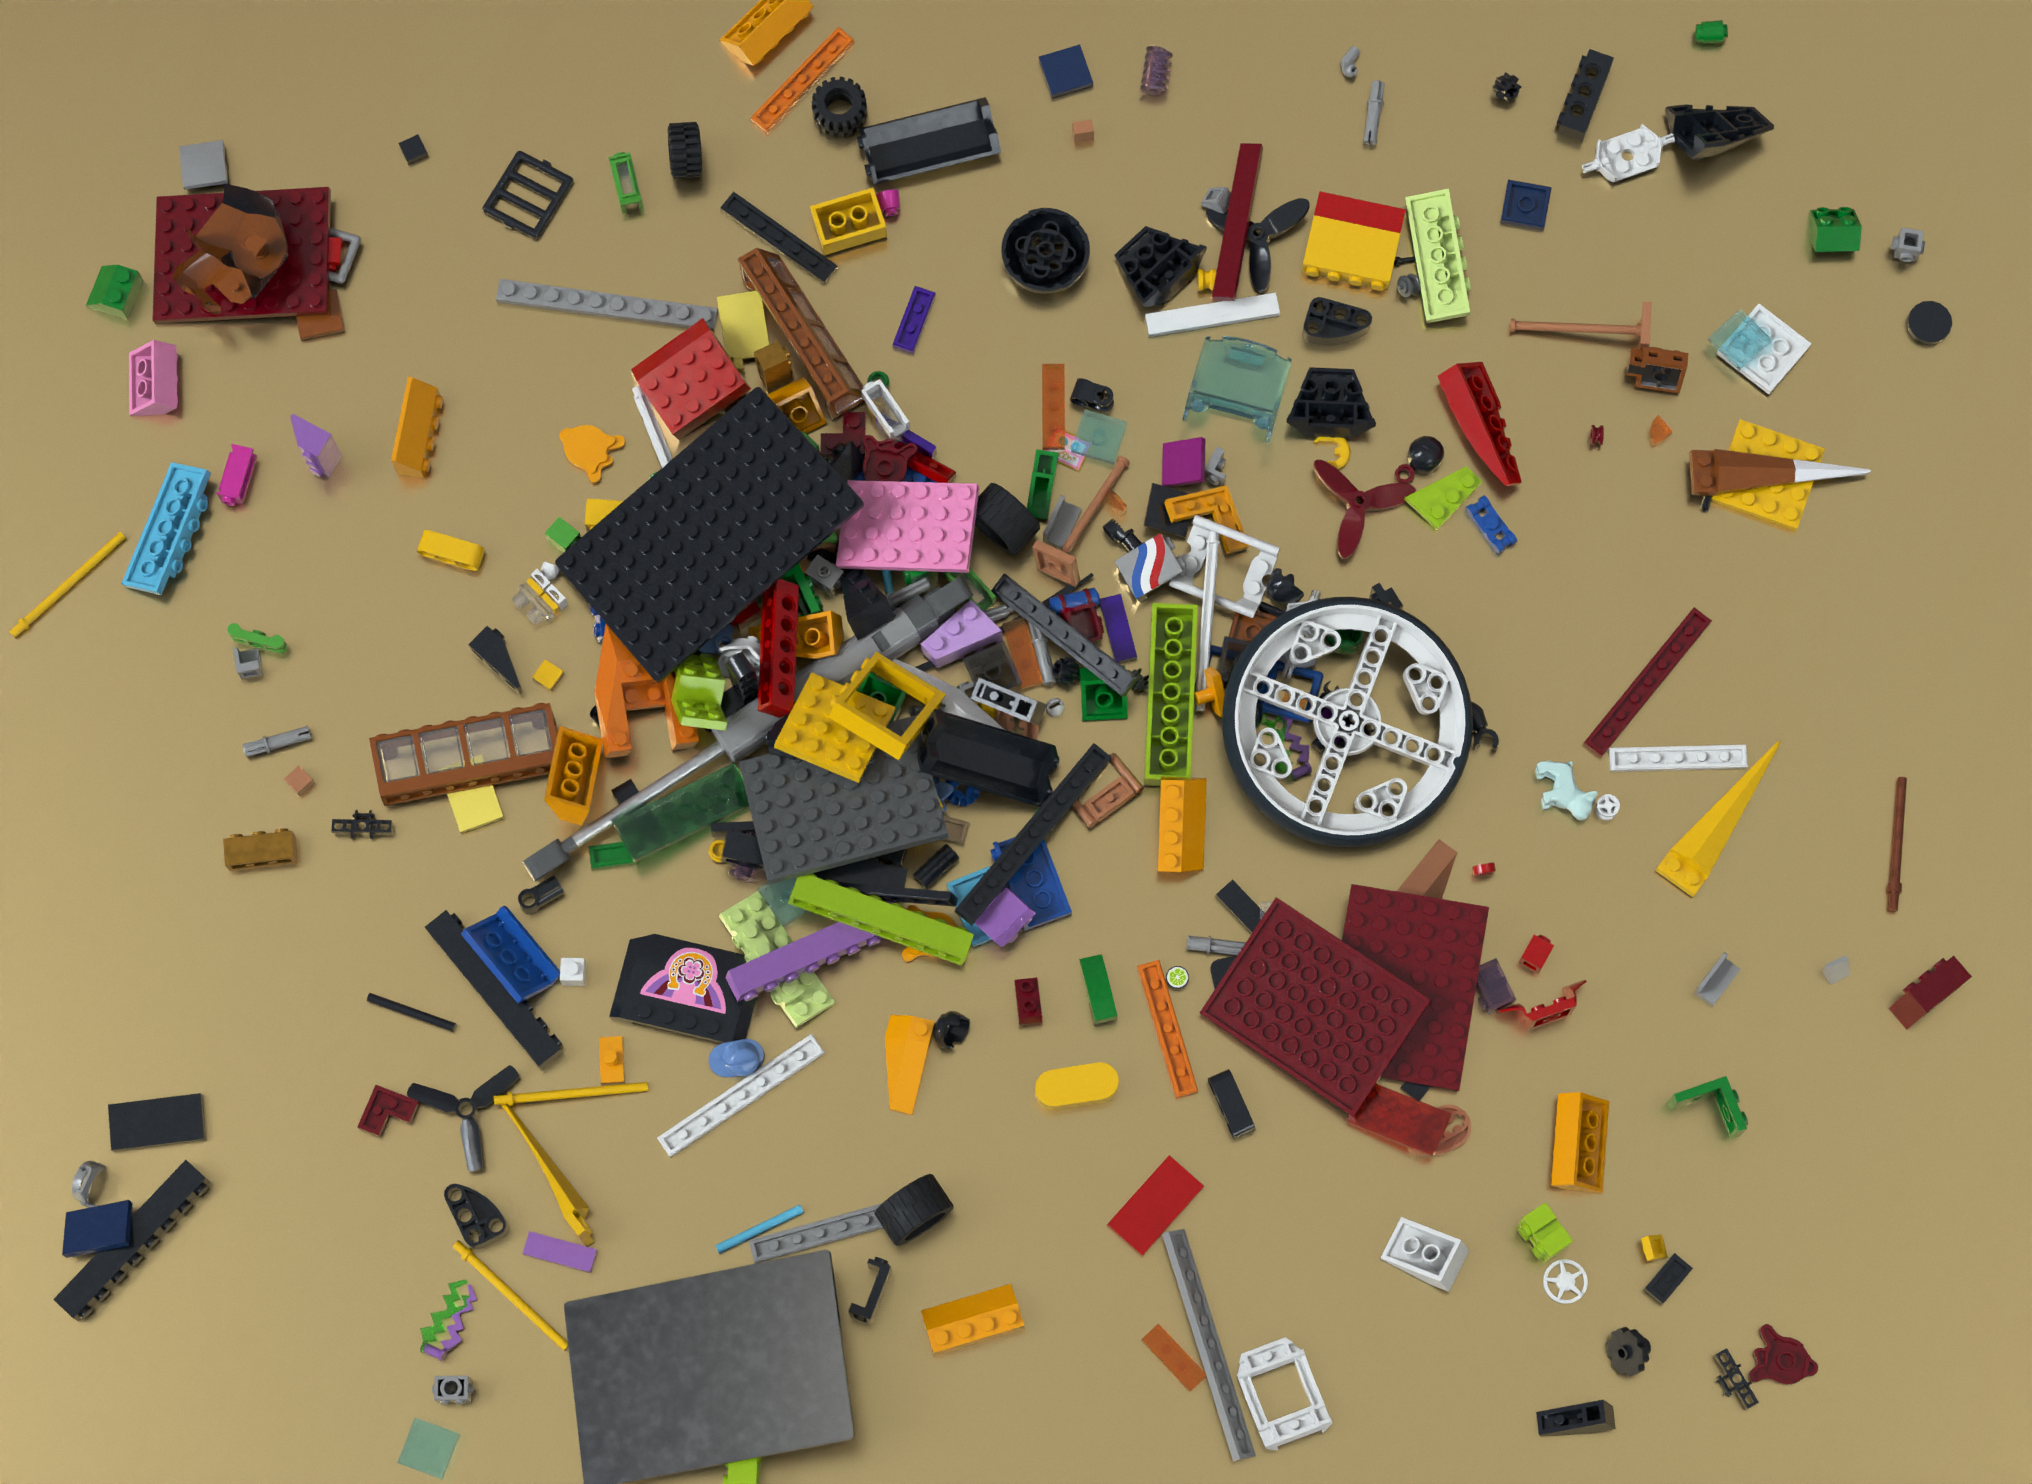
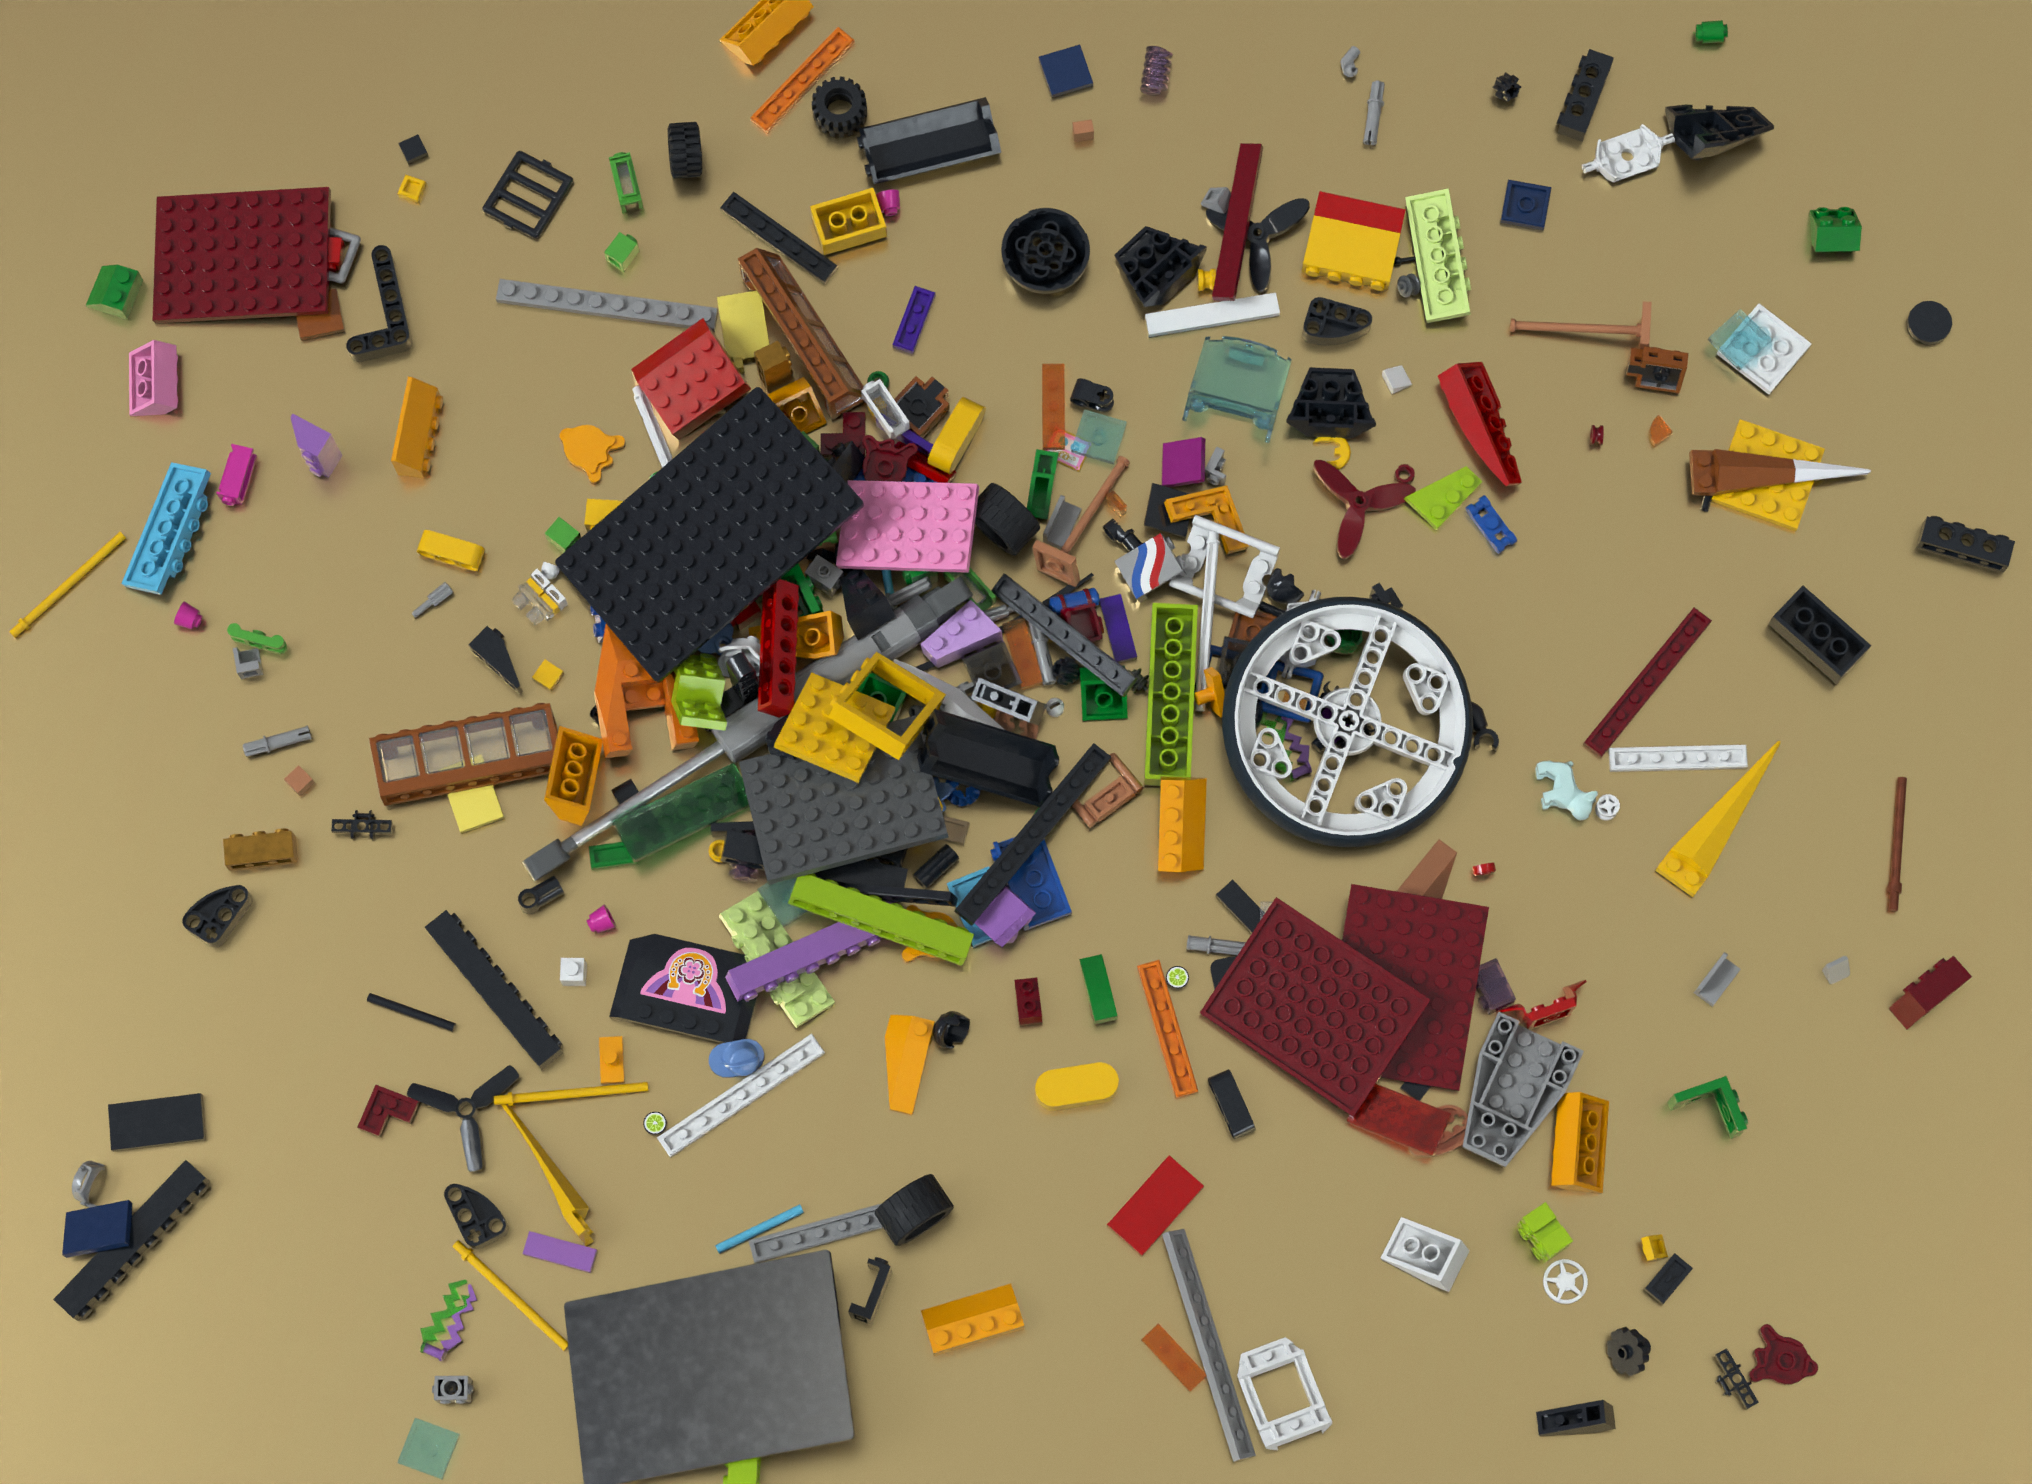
(188, 616): none -> dark pink hat
(203, 164): light grey slope -> none
(210, 912): none -> black beam
(238, 249): dark orange piece -> none
(390, 308): none -> black beam
(412, 188): none -> yellow tile
(434, 598): none -> light grey axle
(512, 954): blue bracket -> none
(601, 920): none -> dark pink hat
(622, 251): none -> bright green brick
(655, 1123): none -> tile
(923, 404): none -> piece
(956, 435): none -> yellow plant
(1396, 379): none -> white slope
(1425, 454): black hair -> none
(1515, 1088): none -> light grey wedge
(1536, 953): red brick -> none
(1819, 634): none -> black brick
(1908, 244): light grey brick -> none
(1931, 541): none -> black brick

